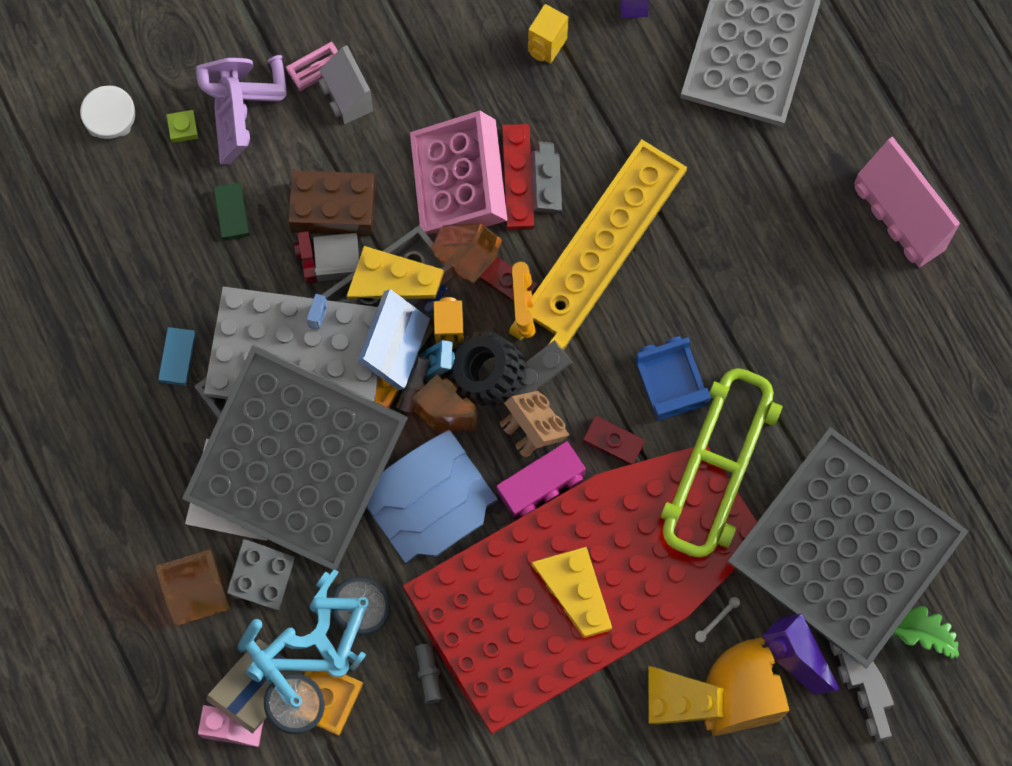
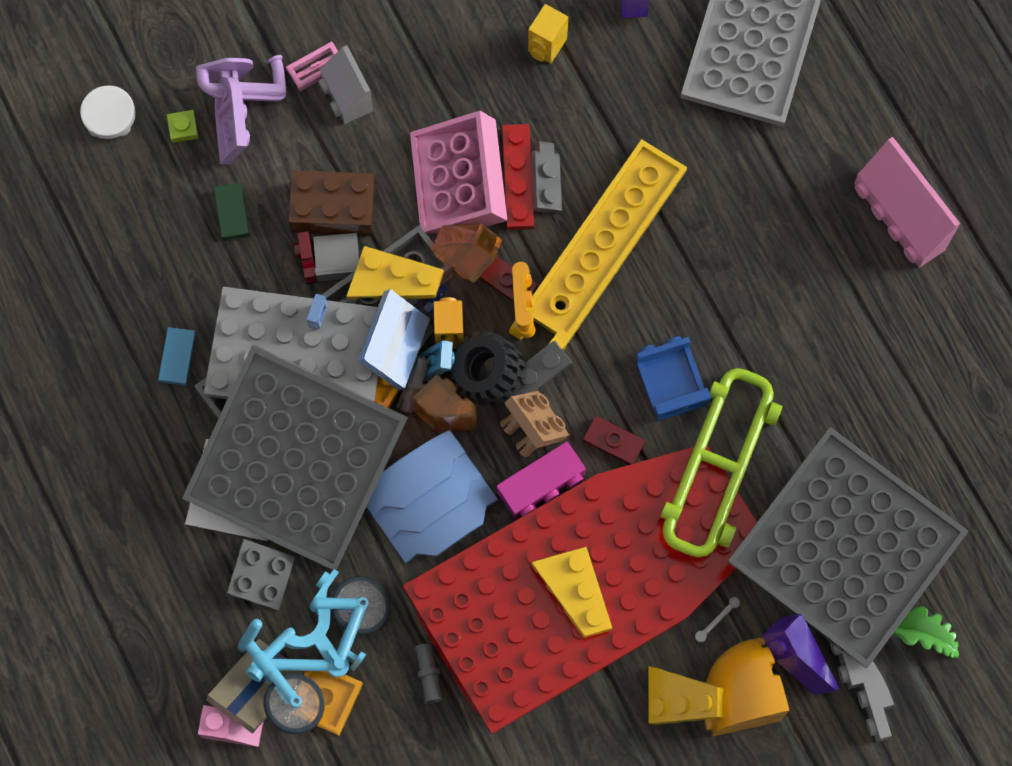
(192, 587): clear orange slope -> none

